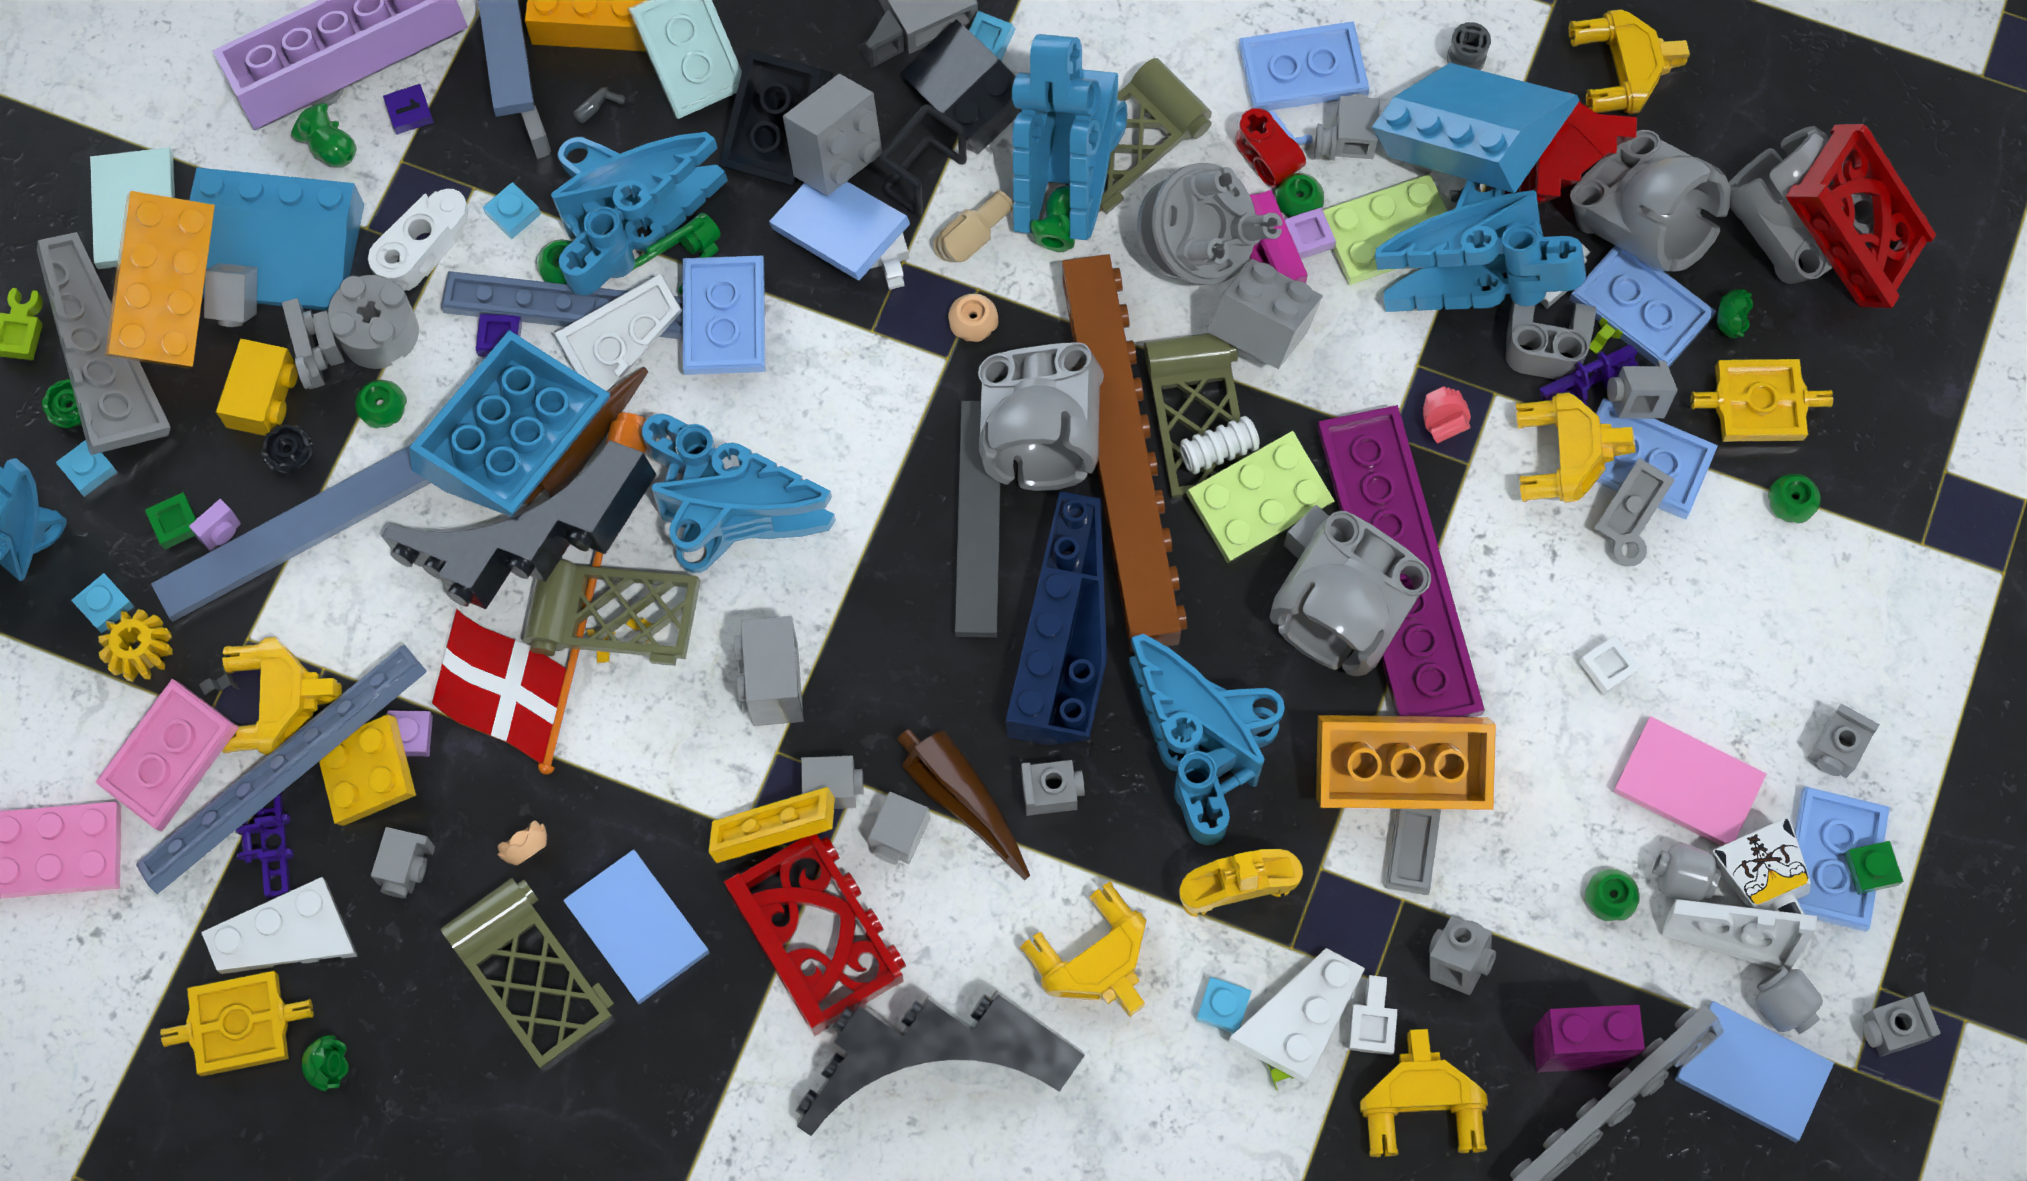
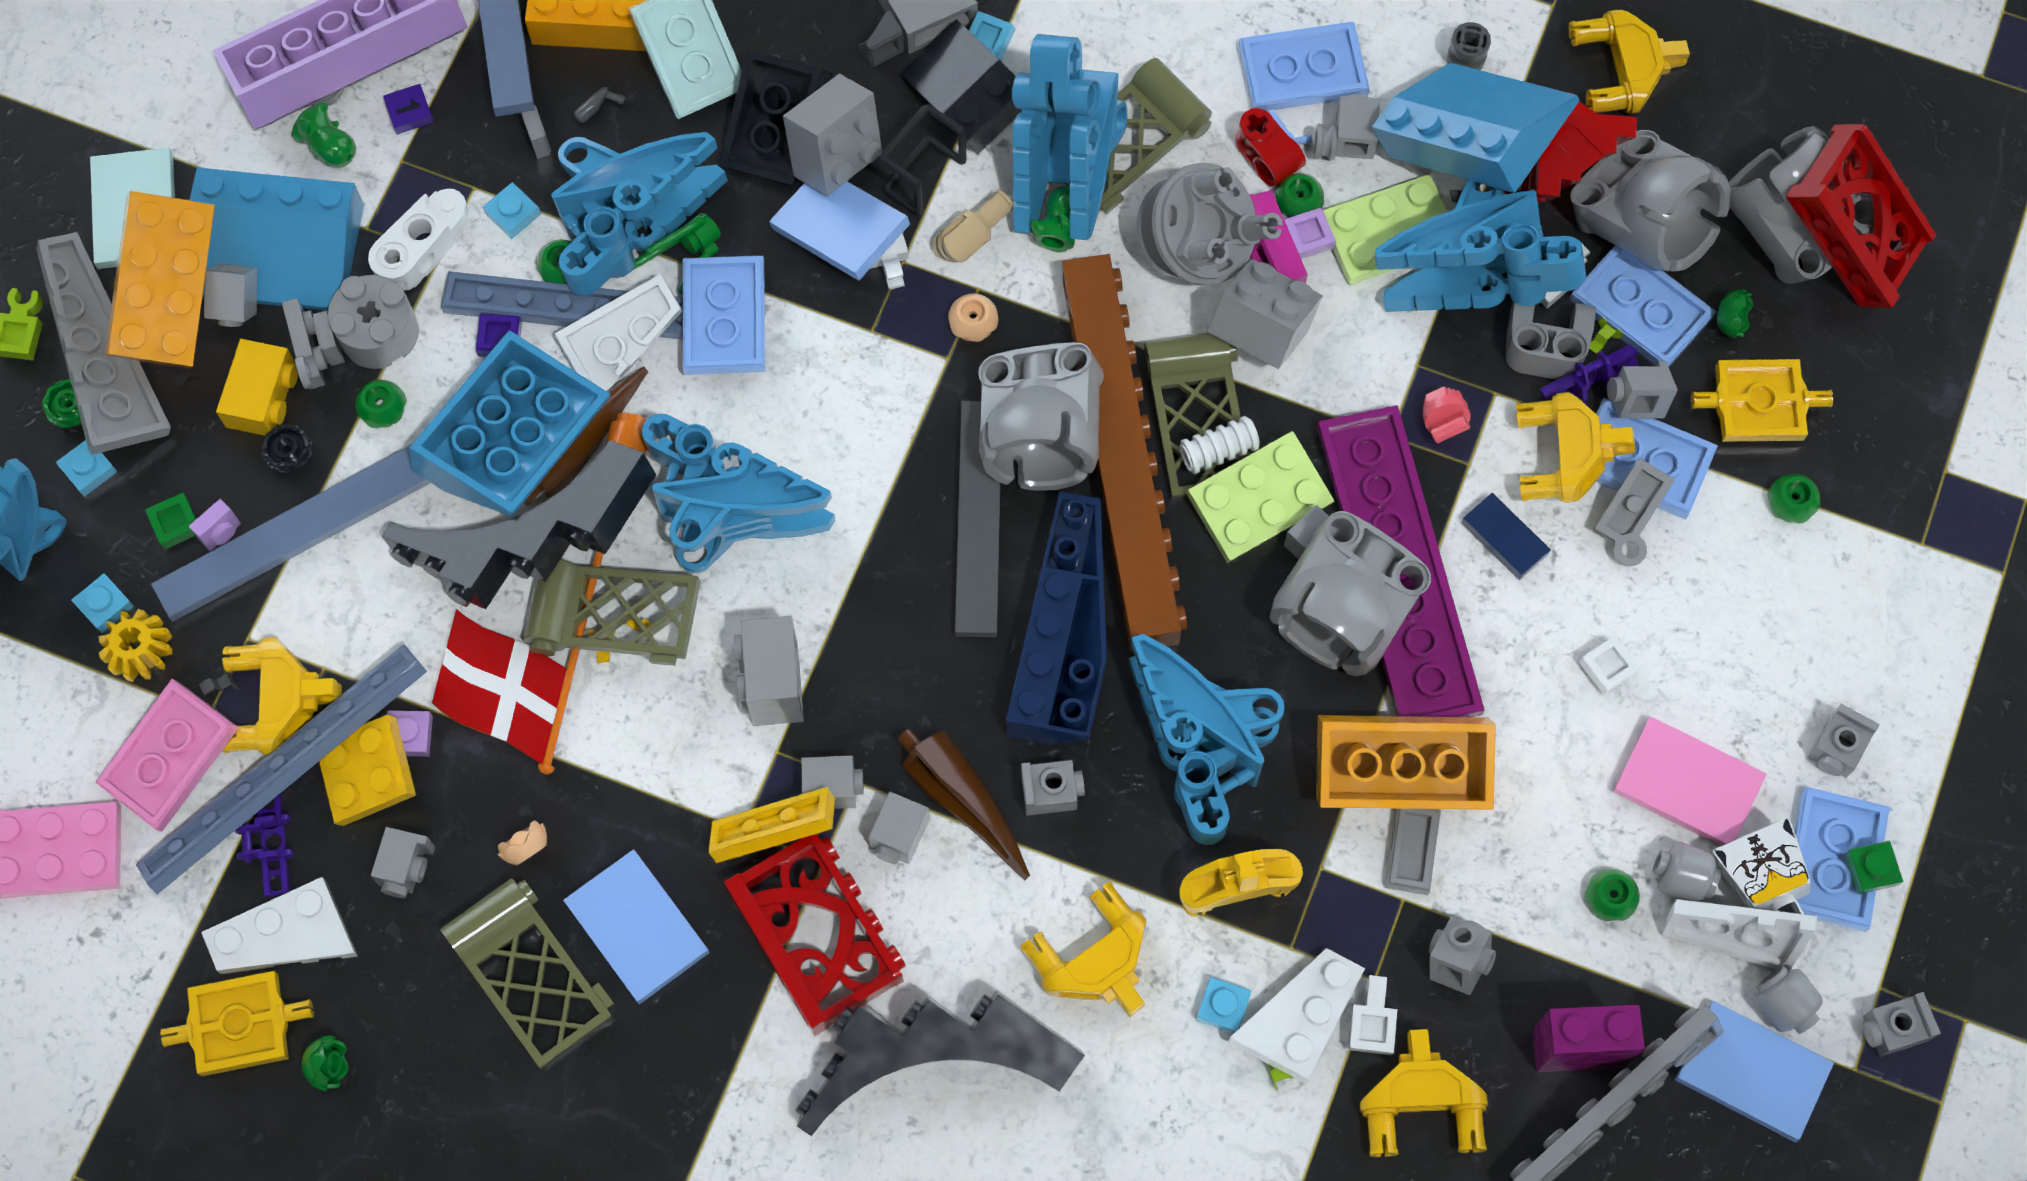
(1505, 536): none -> dark blue tile

